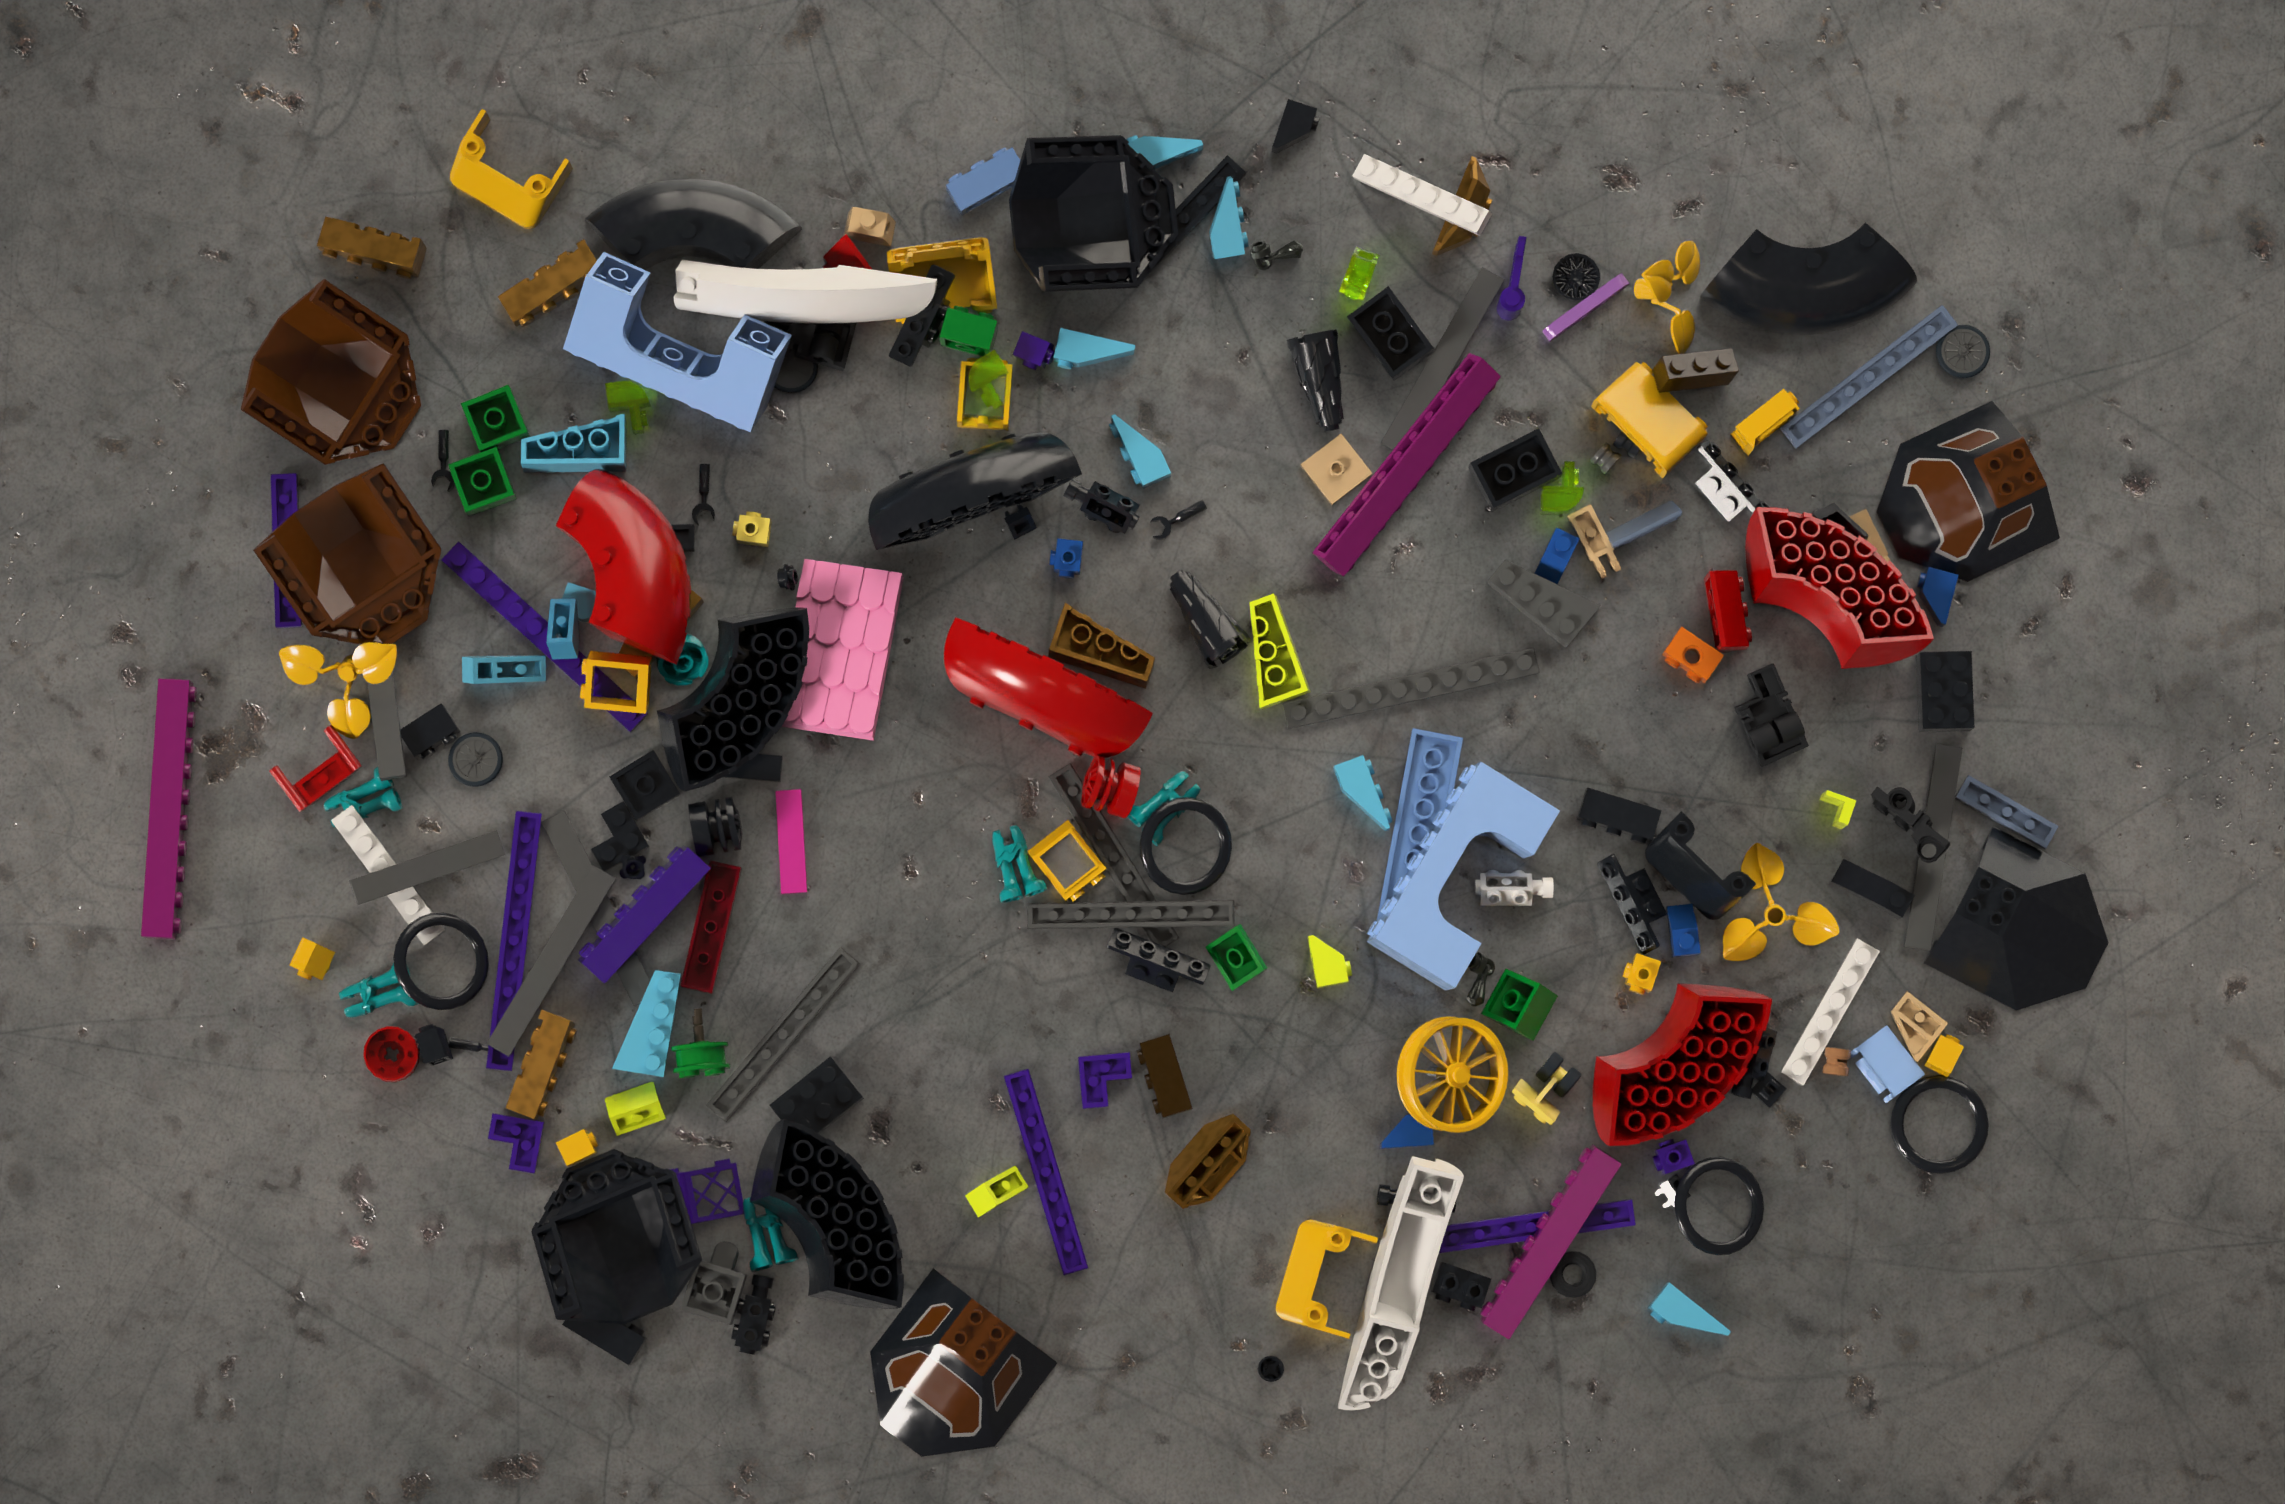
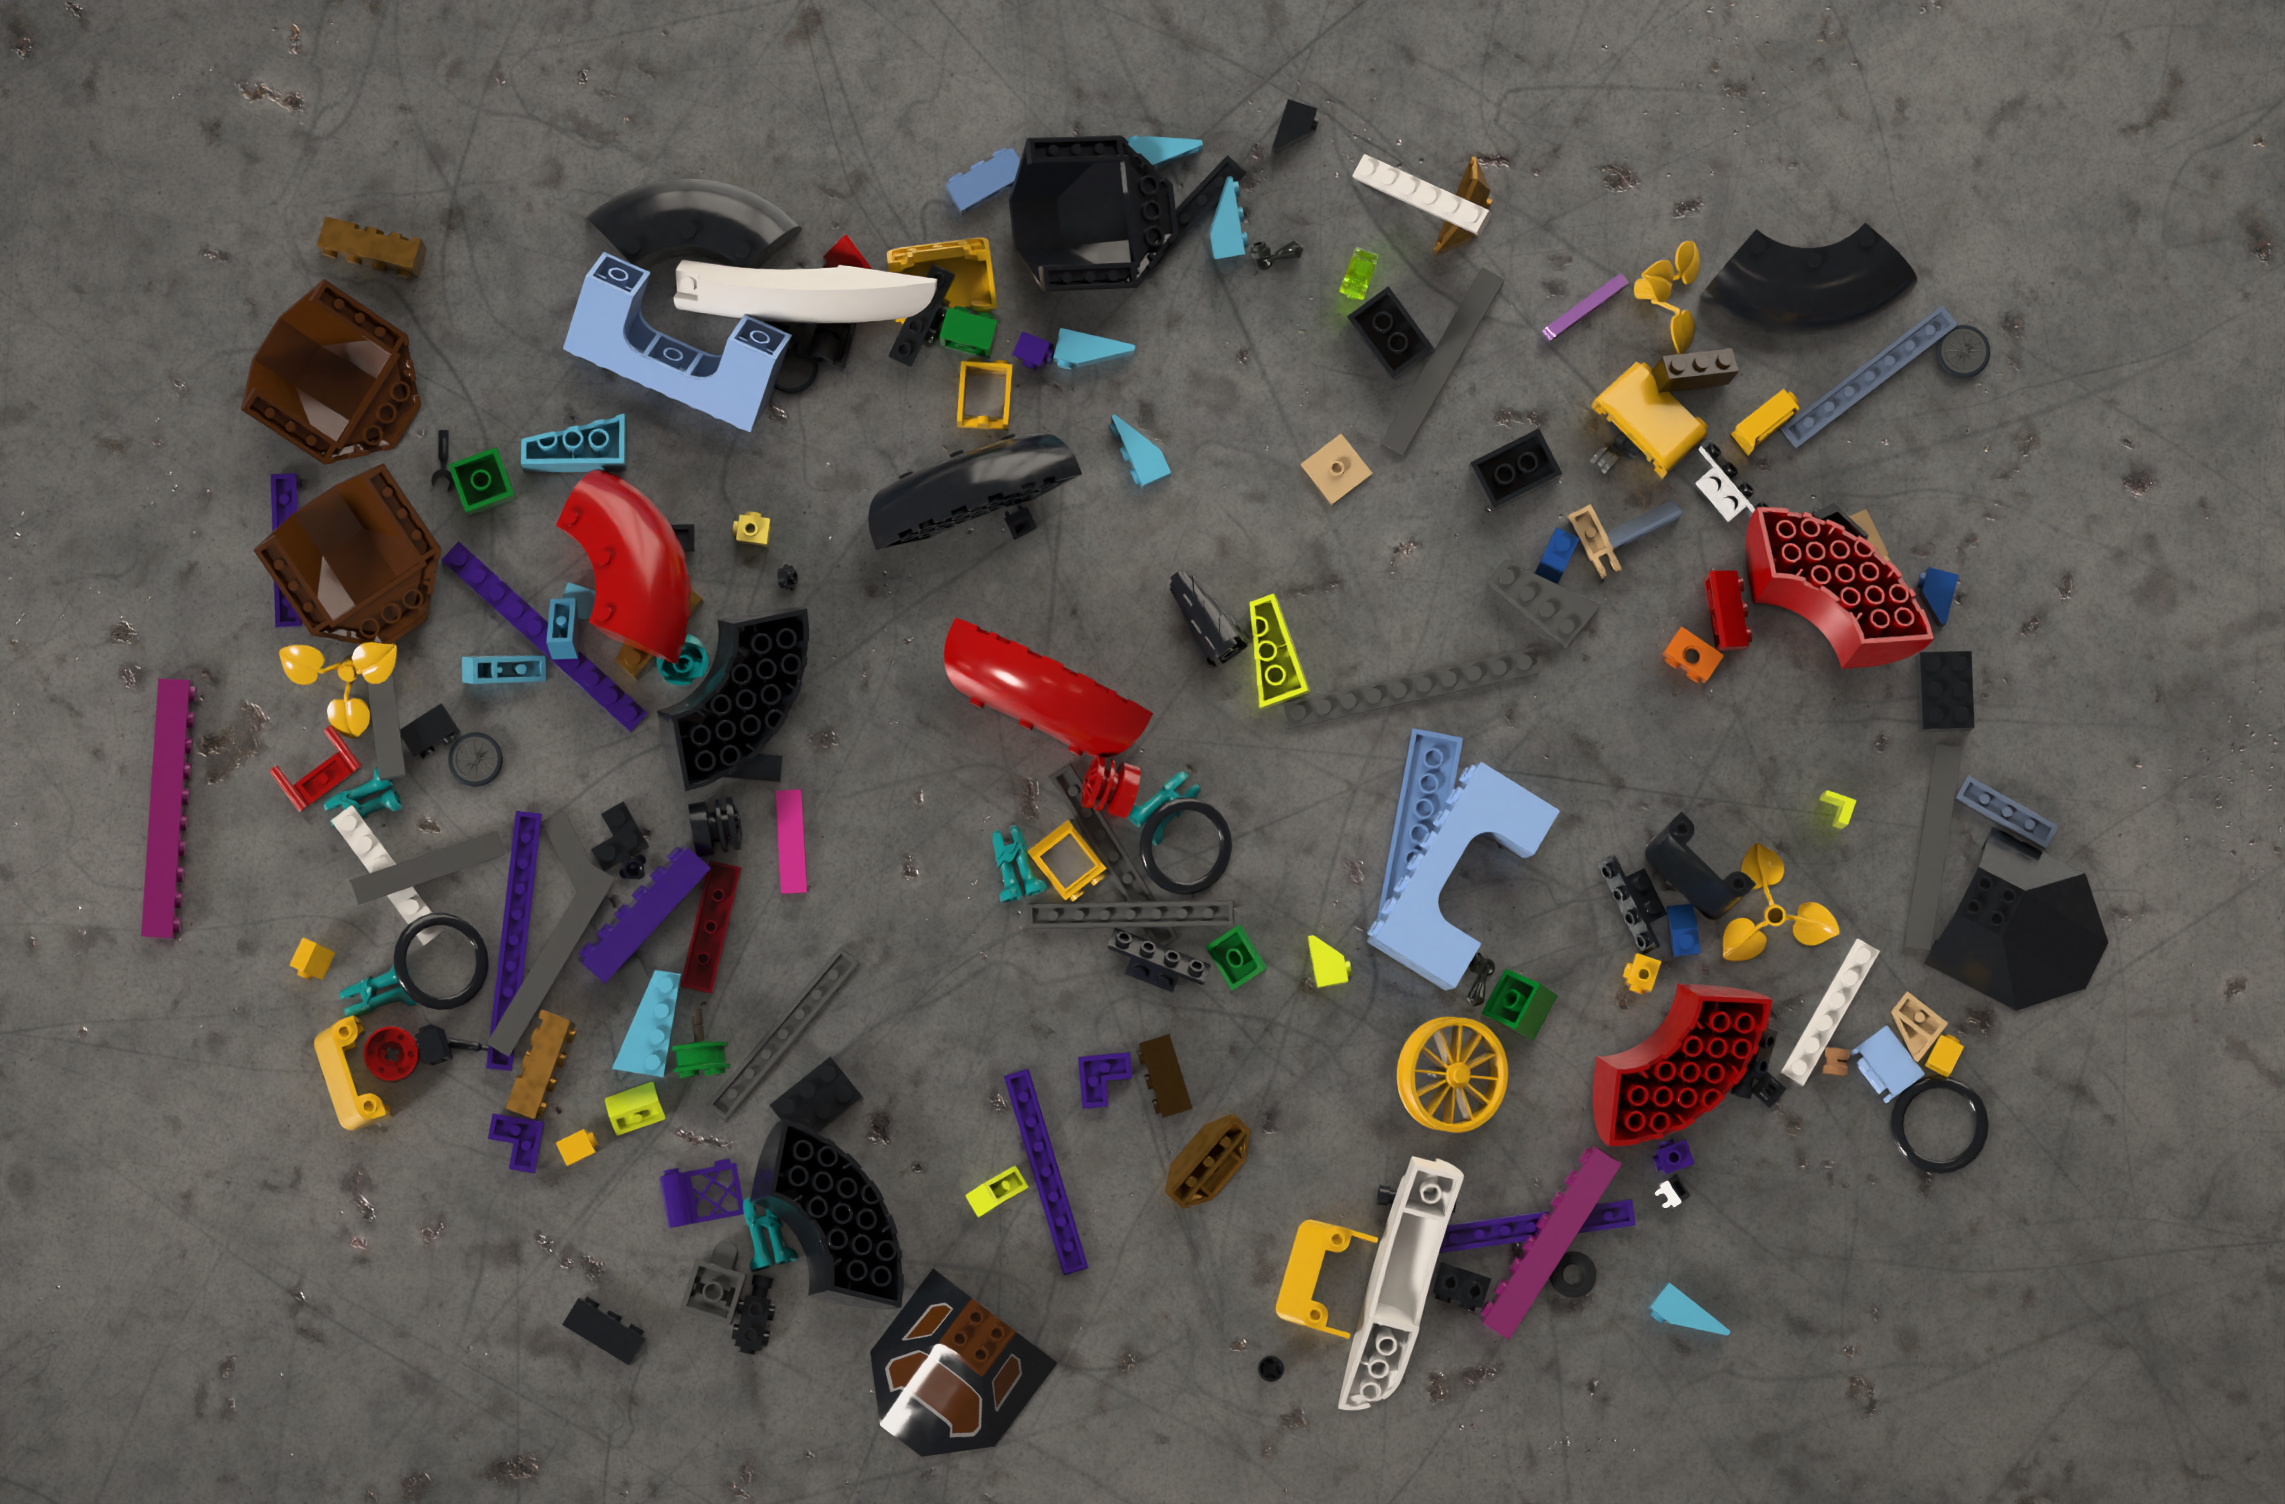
(351, 1109): none -> yellow windscreen
(495, 419): green brick -> none
(518, 203): yellow windscreen -> none
(548, 286): pearl gold wedge -> none
(615, 1240): black windscreen -> none
(623, 661): yellow window -> none
(629, 396): clear neon green brick -> none
(644, 785): black tile -> none
(704, 470): black piece -> none
(848, 647): bright pink piece -> none
(870, 226): tan torso -> none
(983, 373): clear neon green brick -> none
(1067, 557): blue brick -> none
(1098, 649): pearl gold wedge -> none
(1104, 505): black brick -> none
(1180, 517): black piece -> none
(1319, 371): black cone -> none
(1358, 786): medium azure slope -> none
(1406, 464): magenta brick -> none
(1408, 1134): blue slope -> none
(1507, 891): white brick -> none
(1513, 298): dark purple piece -> none
(1528, 1096): light yellow plate -> none
(1564, 498): clear neon green brick -> none
(1576, 276): black wheel -> none
(1618, 816): black brick -> none
(1682, 1218): black wedge -> none
(1769, 720): black plate -> none
(1873, 889): black slope -> none
(1906, 820): black plate -> none
(1967, 496): windscreen -> none

